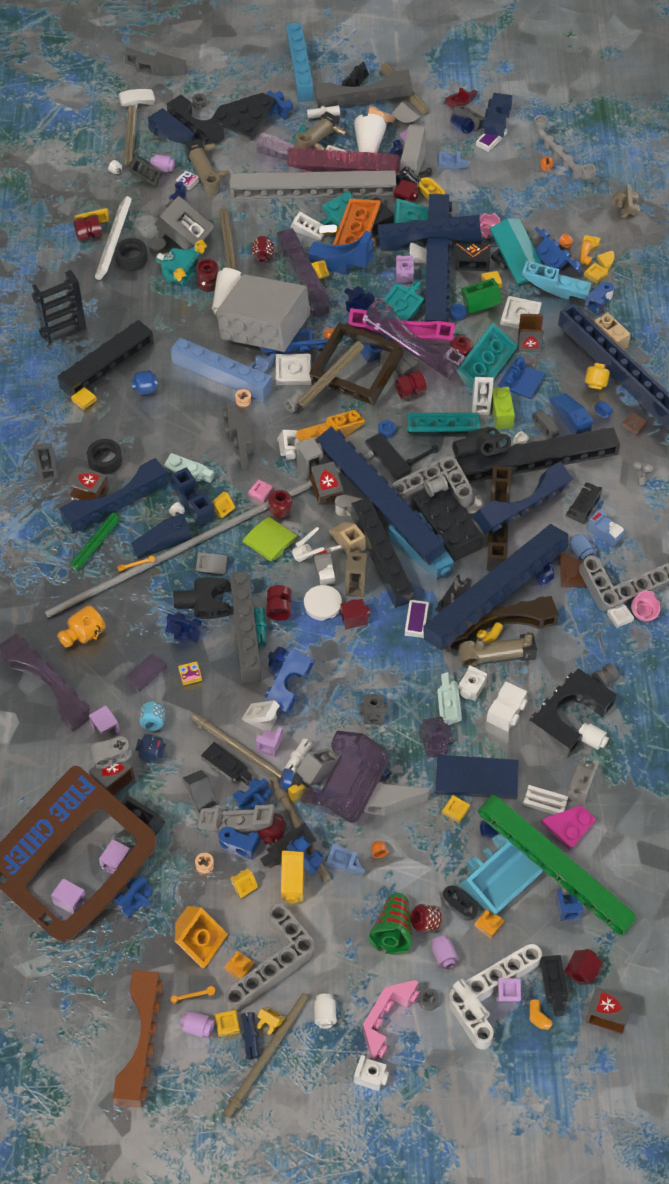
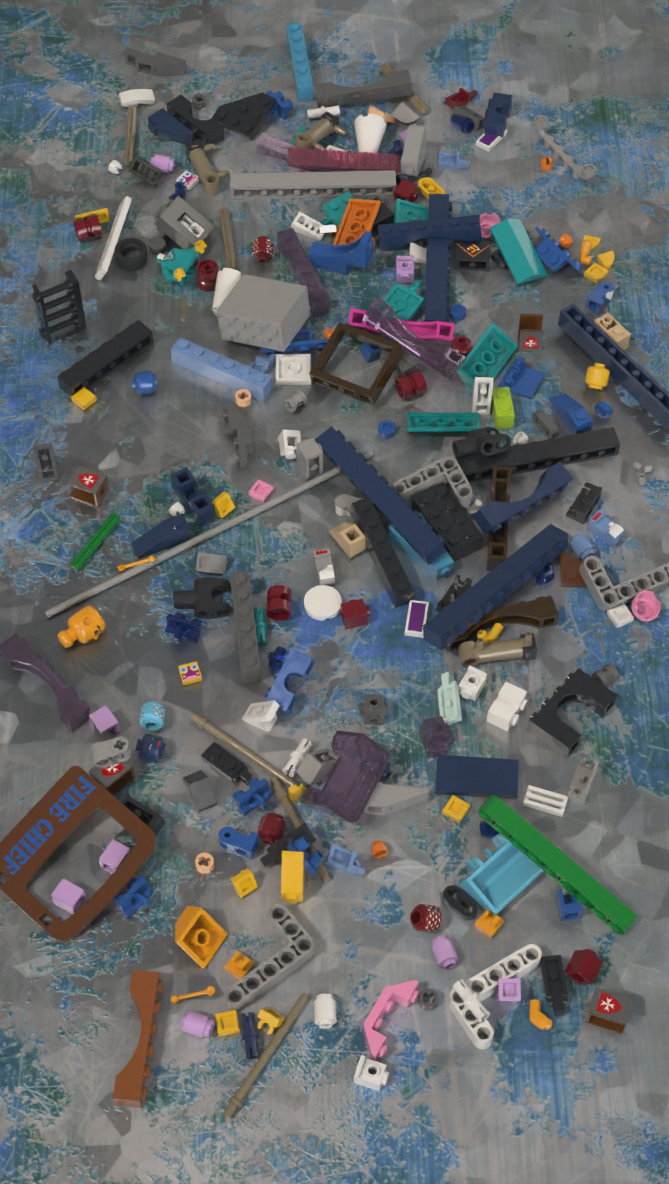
(82, 513): dark blue arch -> none
(104, 445): black tyre -> none
(145, 672): clear purple tile -> none
(200, 472): light aqua hinge -> none
(241, 820): light grey slope -> none
(269, 742): lavender panel -> none
(270, 539): lime slope -> none
(280, 503): dark red head -> none
(286, 779): blue tile -> none
(304, 551): white plant -> none
(321, 269): yellow tile -> none
(326, 482): piece -> none
(331, 374): dark tan axle -> none
(345, 422): light orange slope -> none
(356, 565): dark tan torso -> none
(357, 76): black hinge -> none
(358, 299): clear blue hips -> none
(388, 456): black tile -> none
(393, 926): green cone -> none
(409, 175): black pin -> none
(434, 449): black hinge -> none
(436, 485): light grey bush -> none
(481, 295): green brick -> none
(485, 276): yellow tile -> none
(515, 307): white tile -> none
(554, 283): medium azure slope -> none
(569, 825): dark pink wing -> none
(593, 736): white brick -> none
(627, 202): dark tan hips -> none
(634, 423): reddish brown tile -> none

